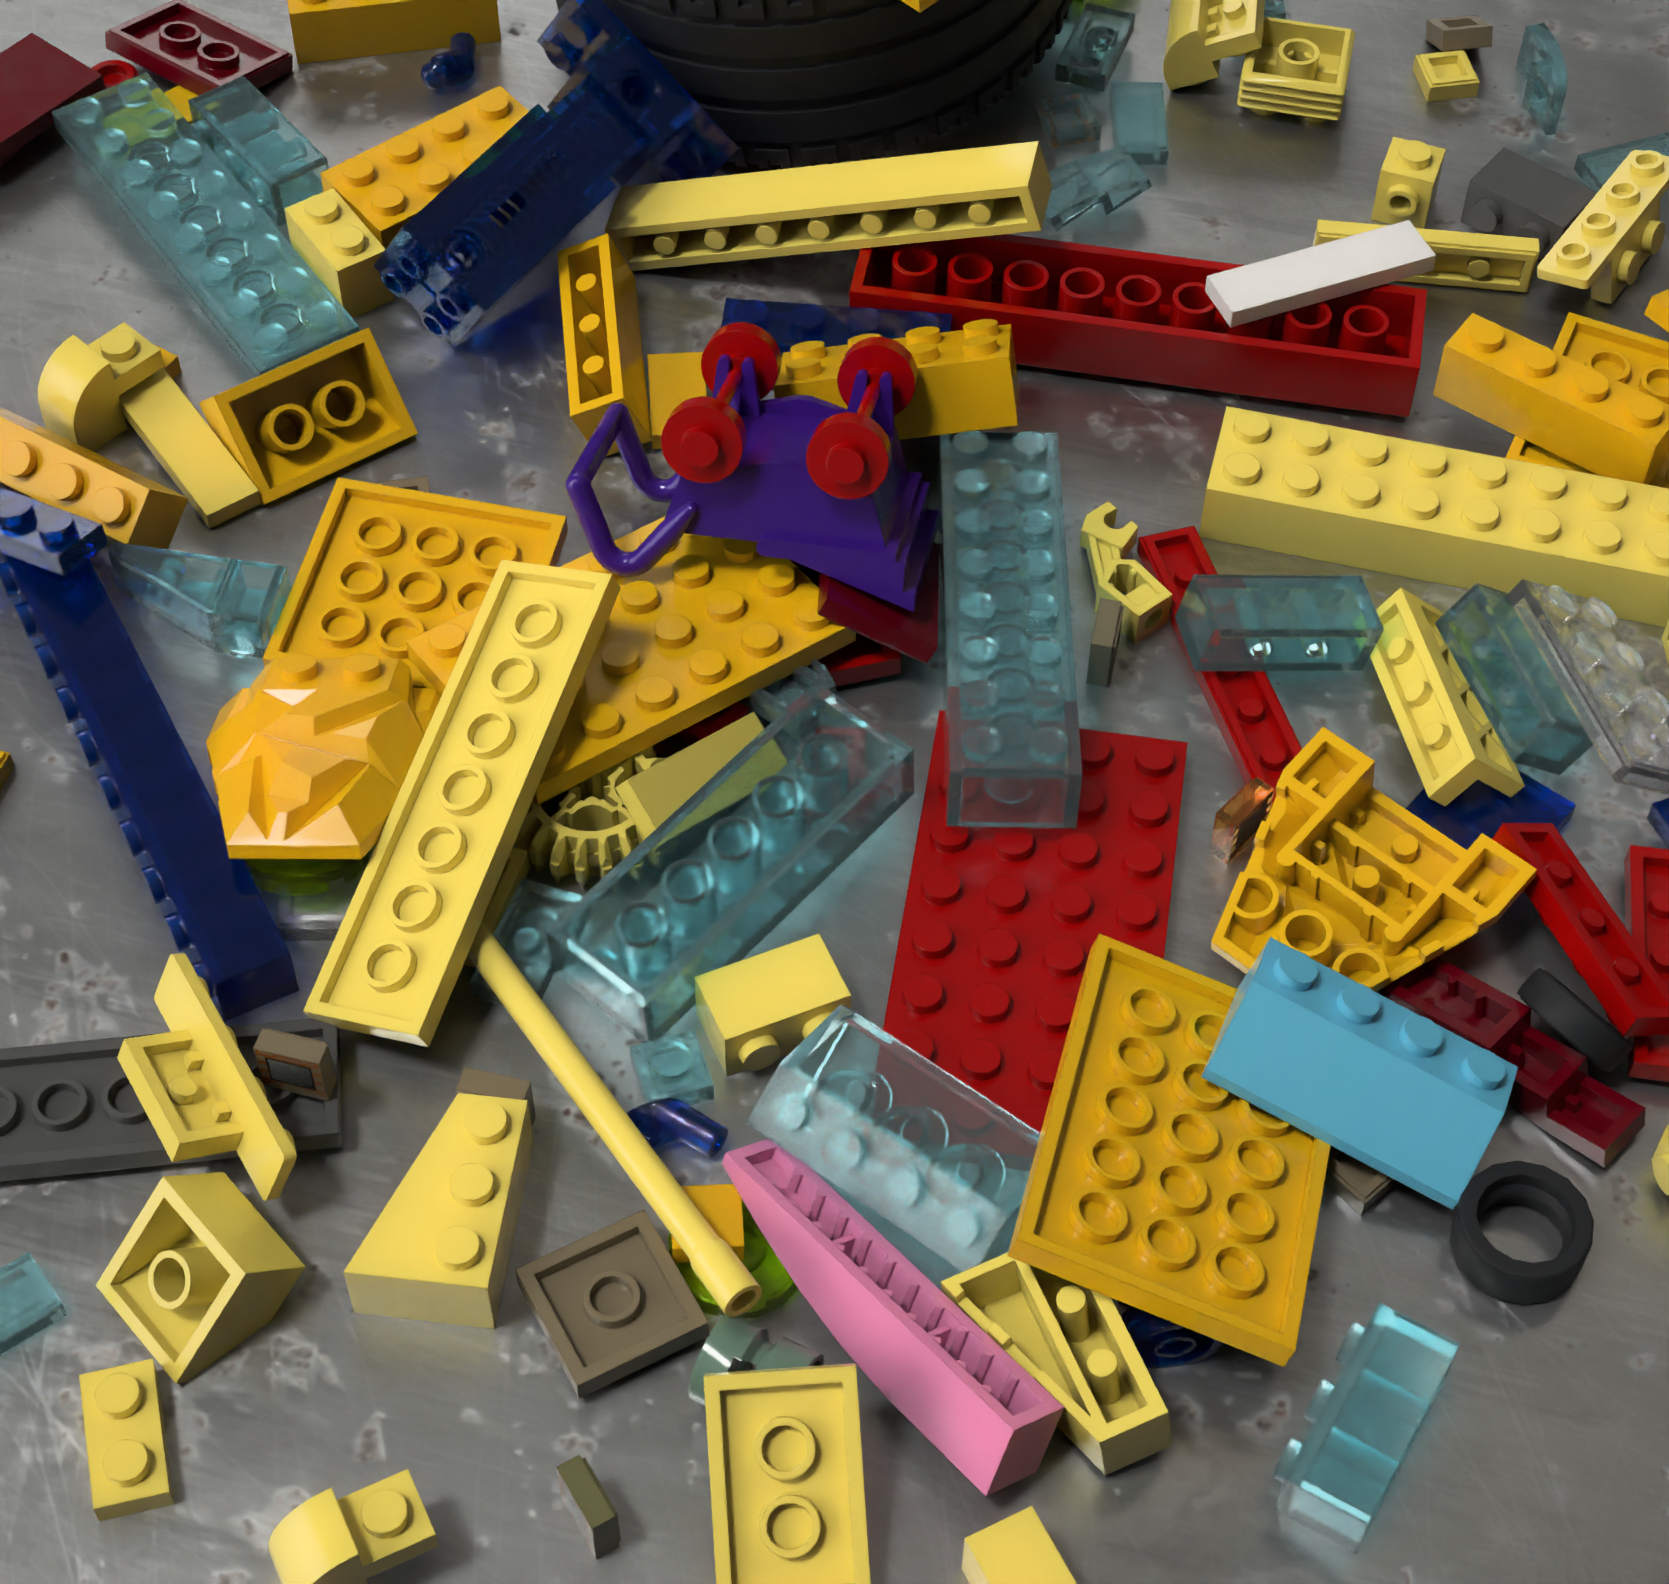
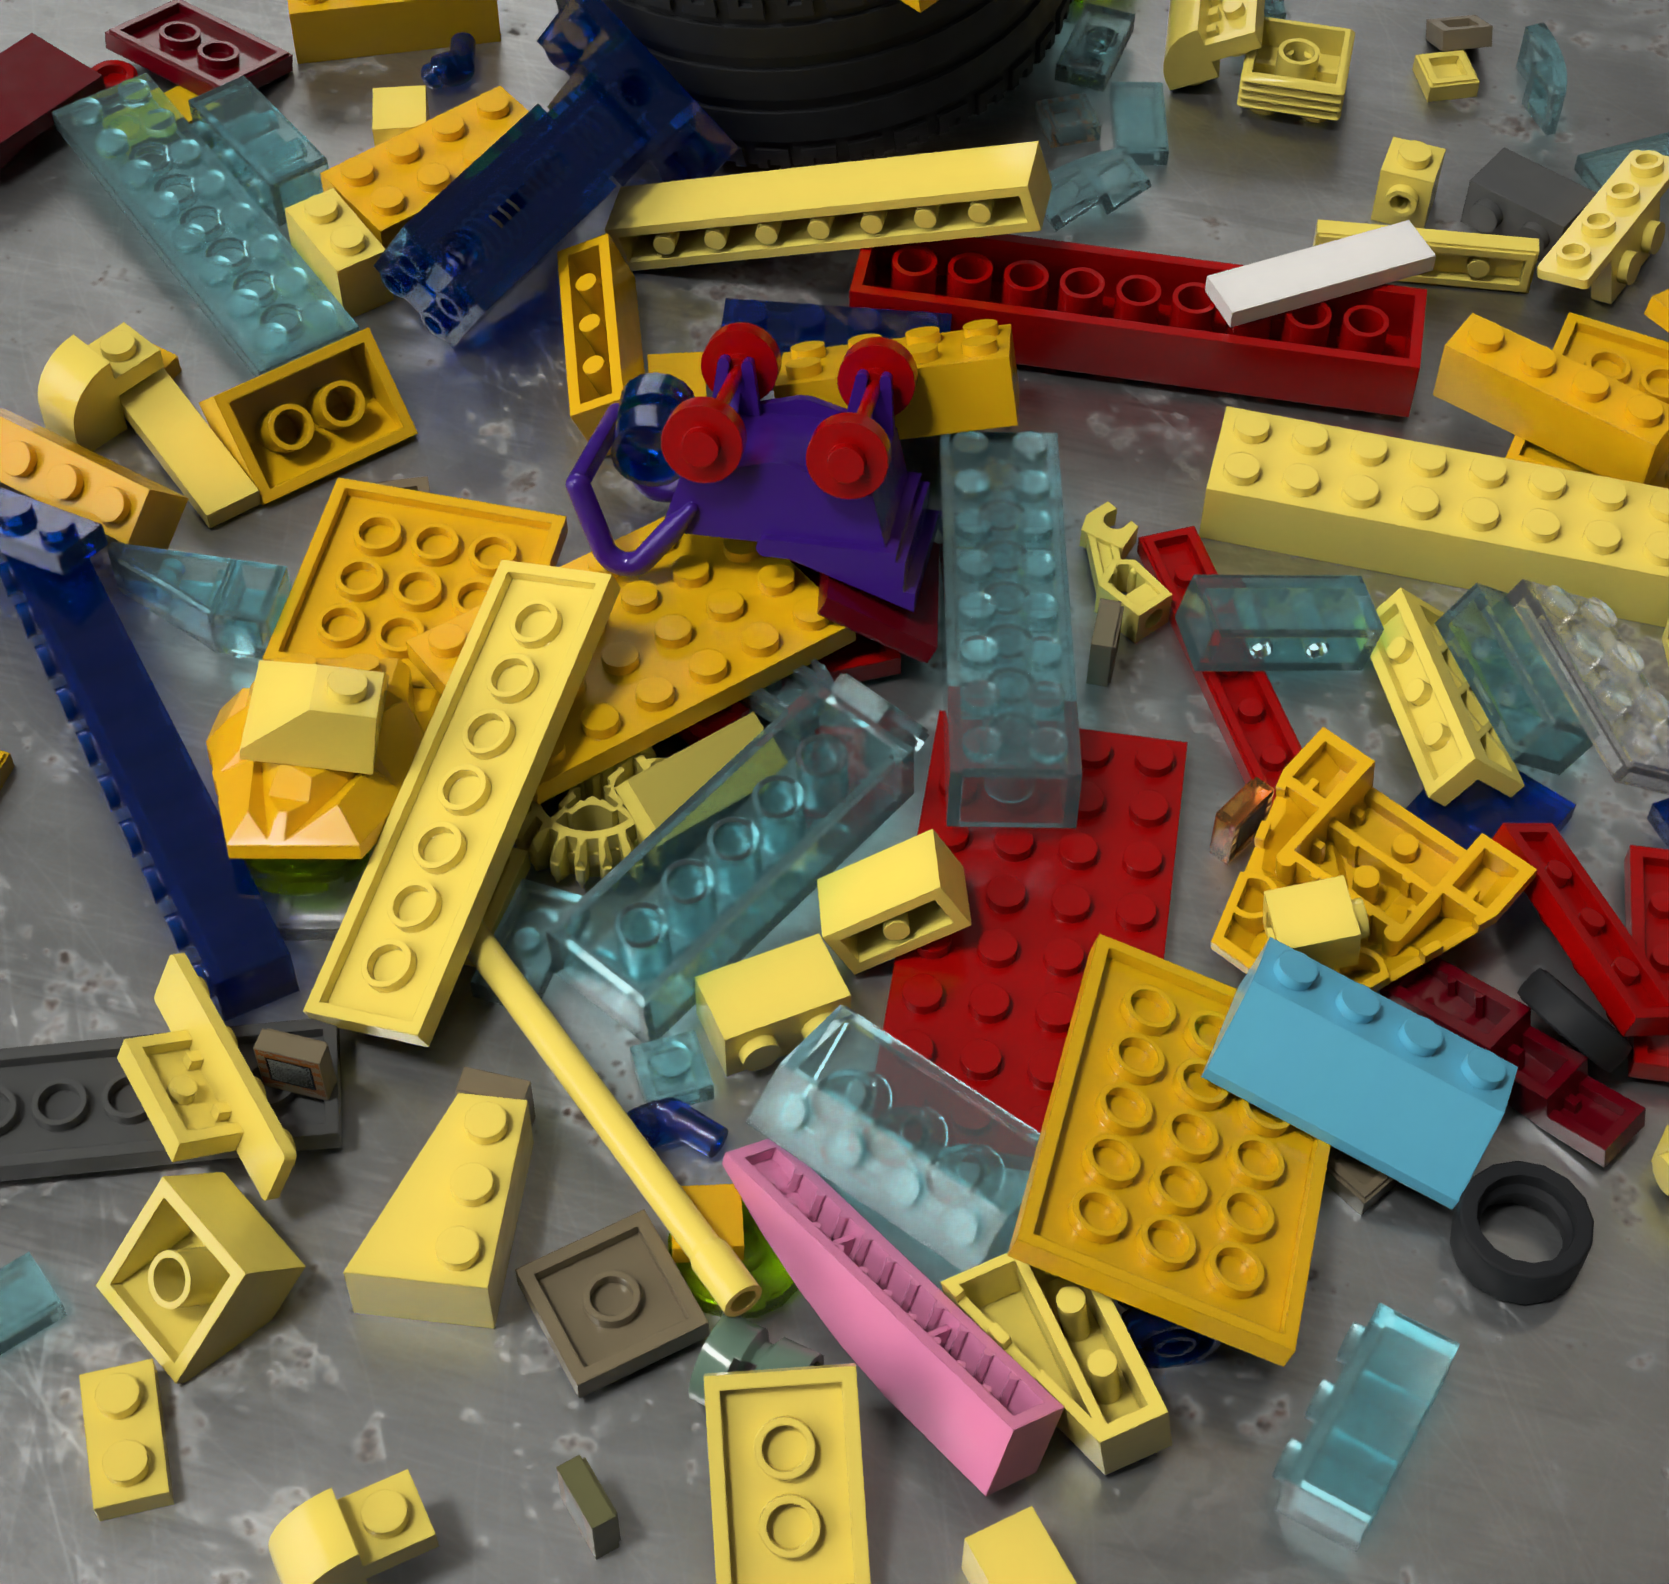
(315, 716): none -> light yellow slope
(397, 110): none -> light yellow brick
(639, 426): none -> clear blue wheel
(880, 711): none -> clear light blue tile
(893, 902): none -> light yellow brick
(1318, 920): none -> light yellow brick

